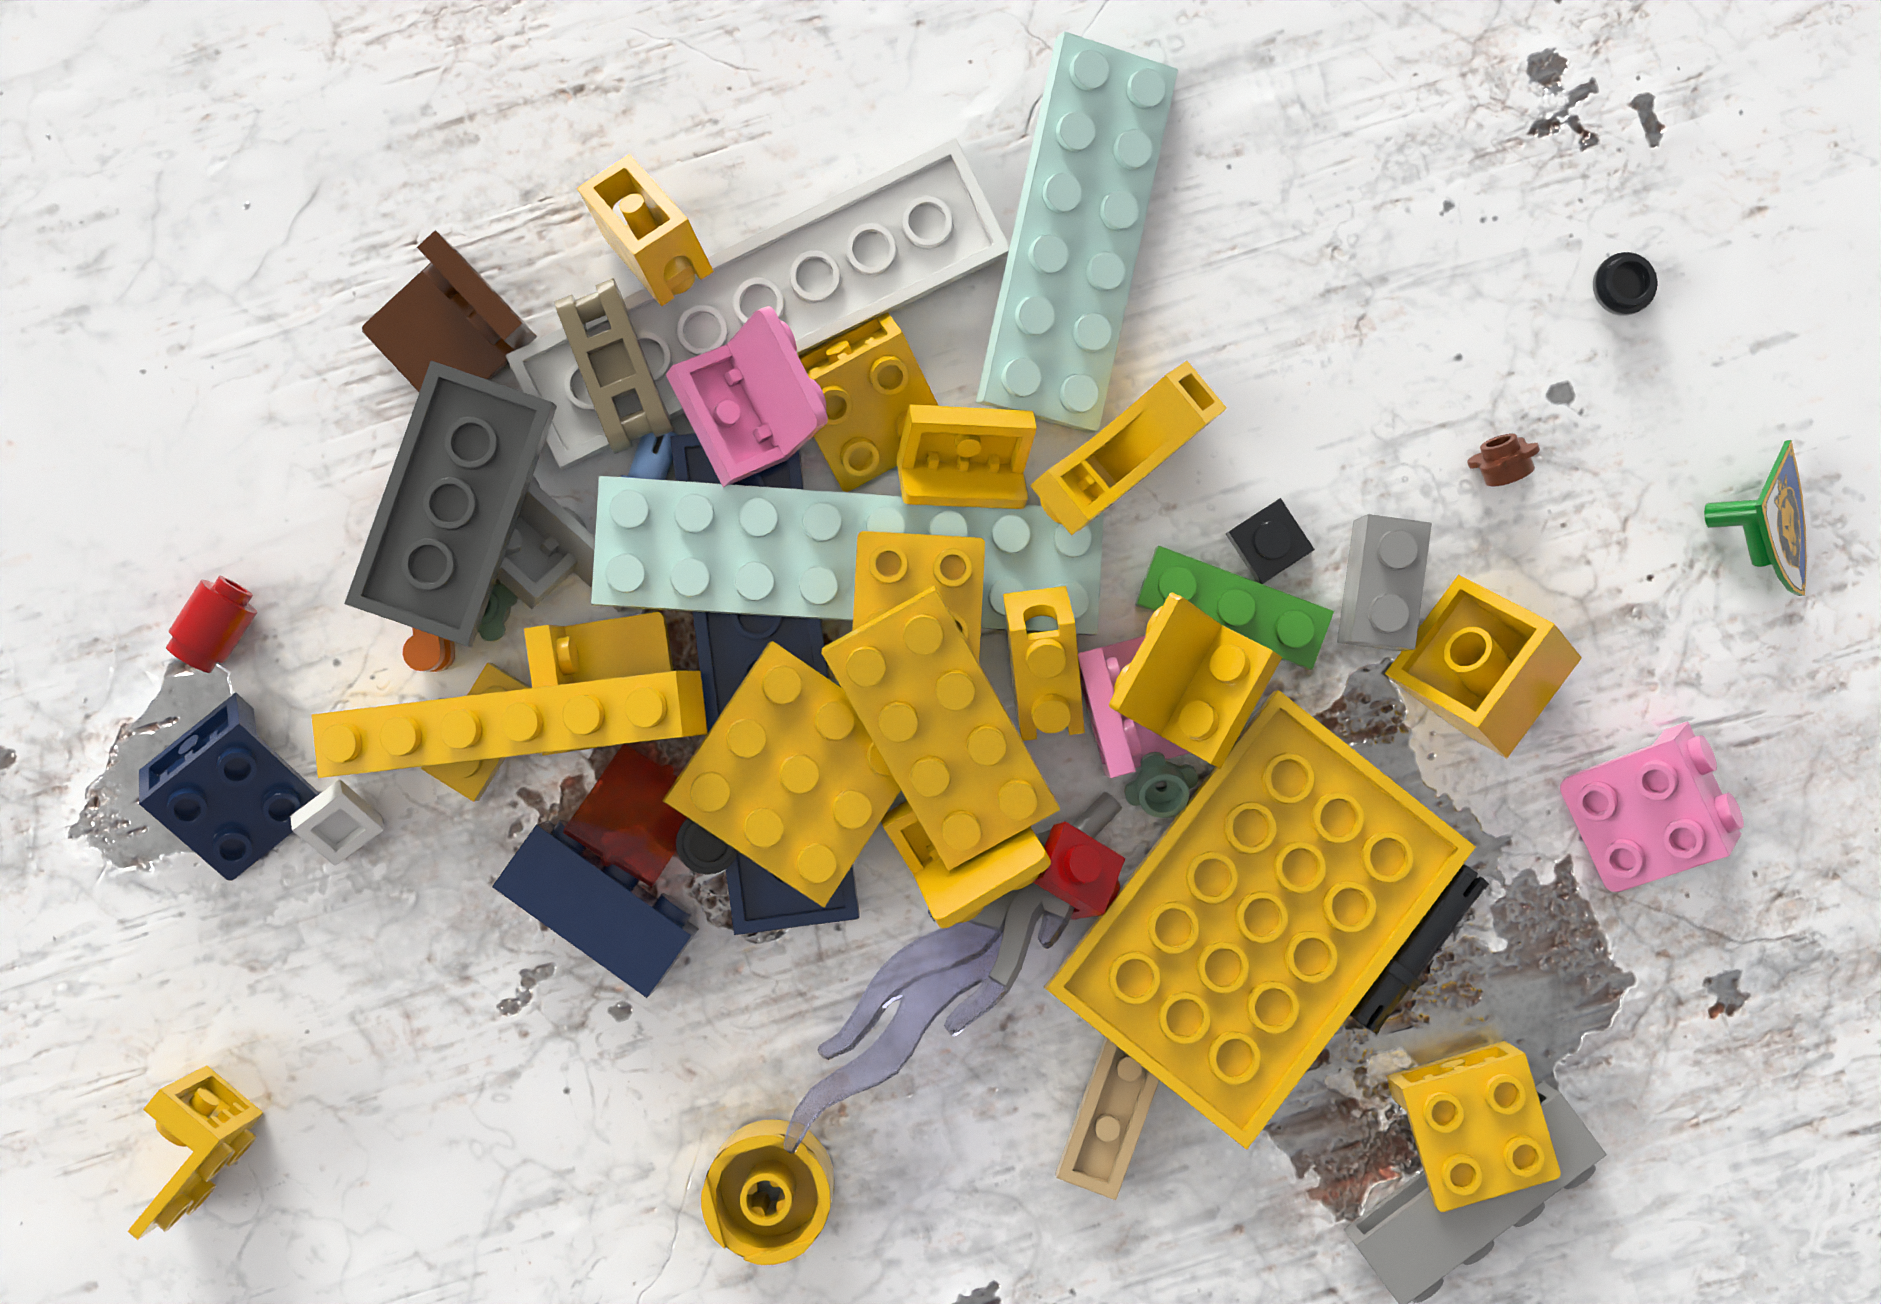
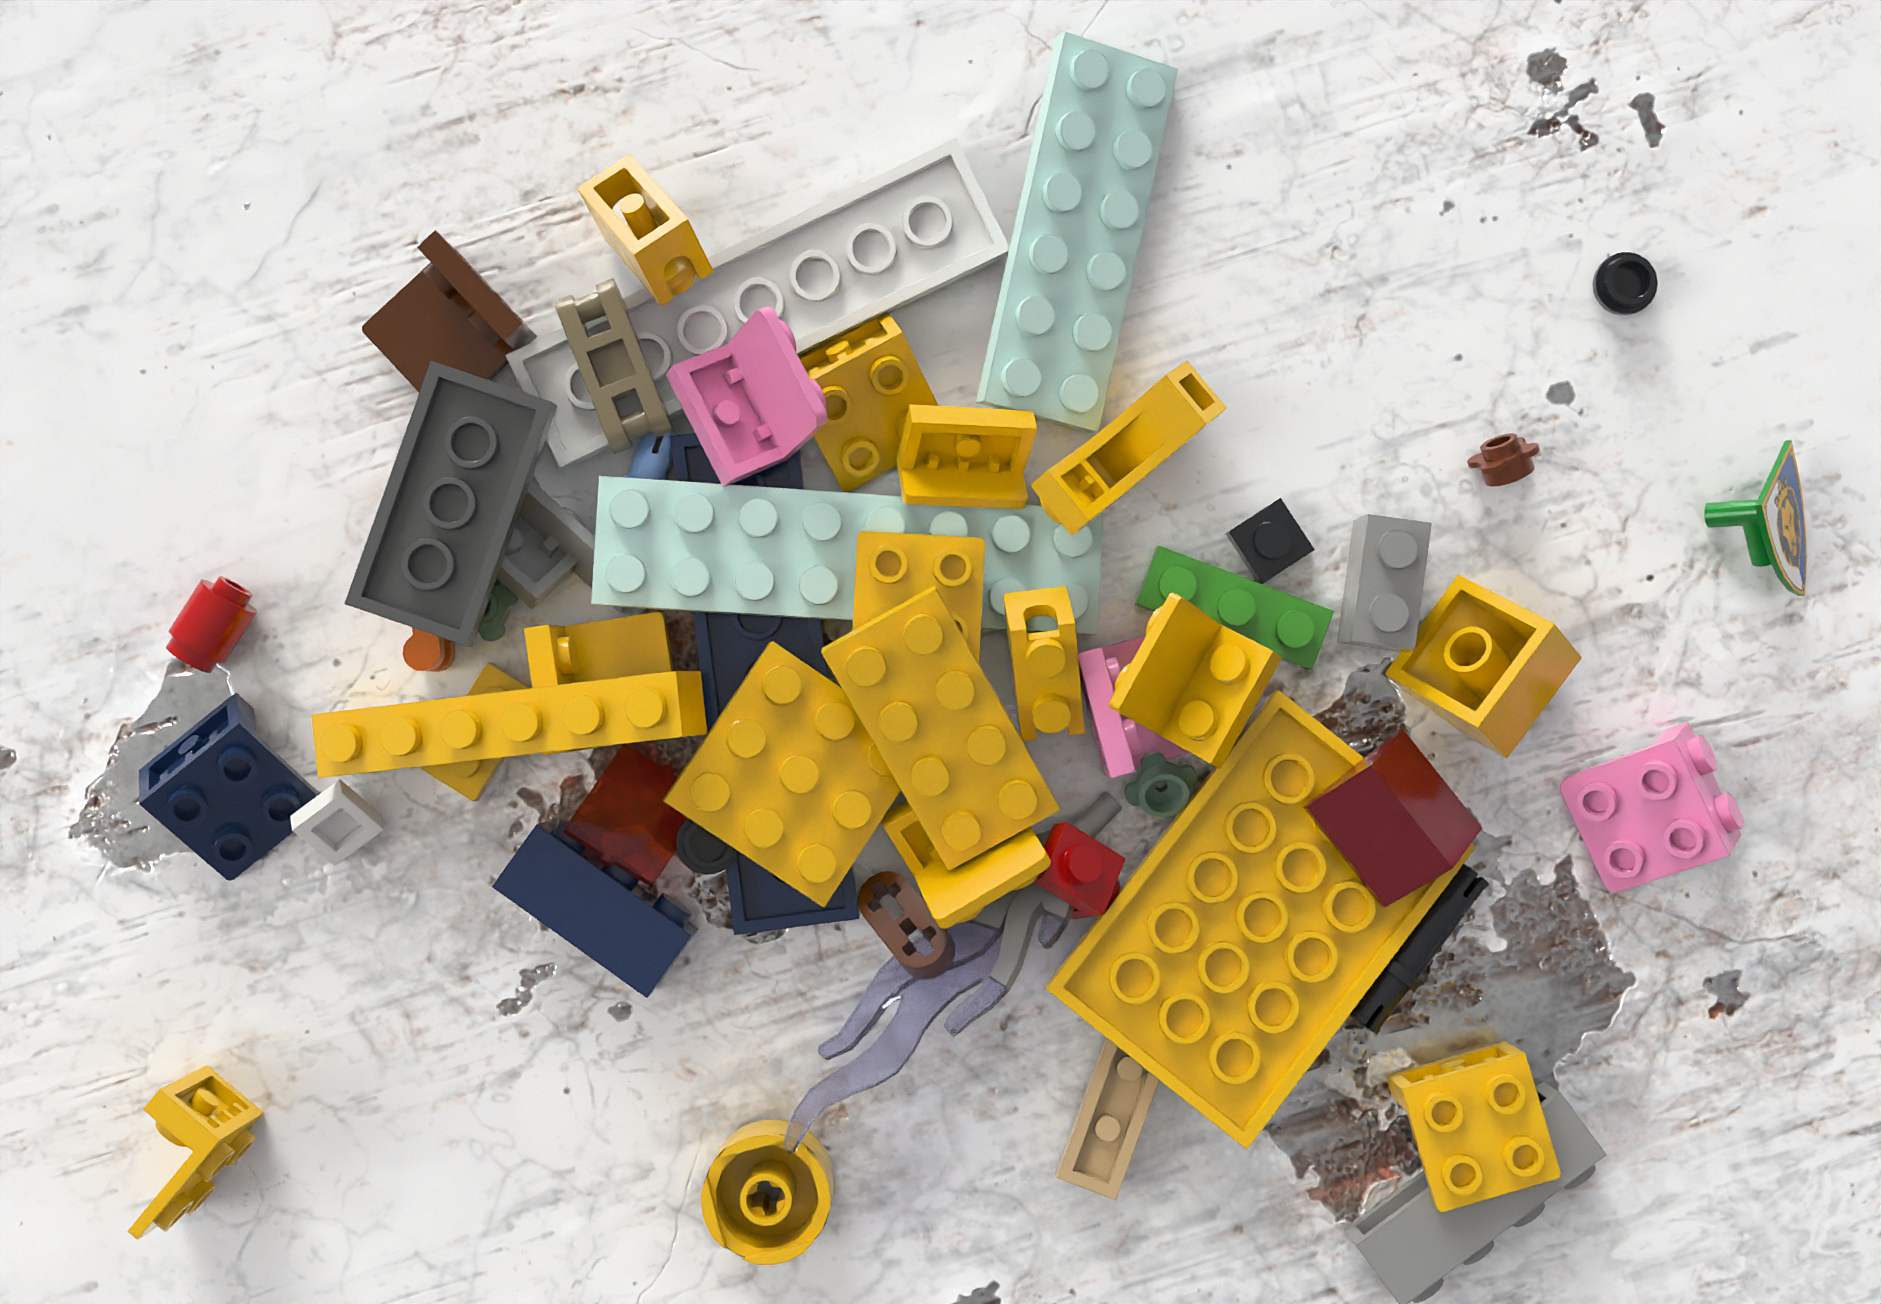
(896, 932): none -> reddish brown beam
(1394, 820): none -> dark red slope

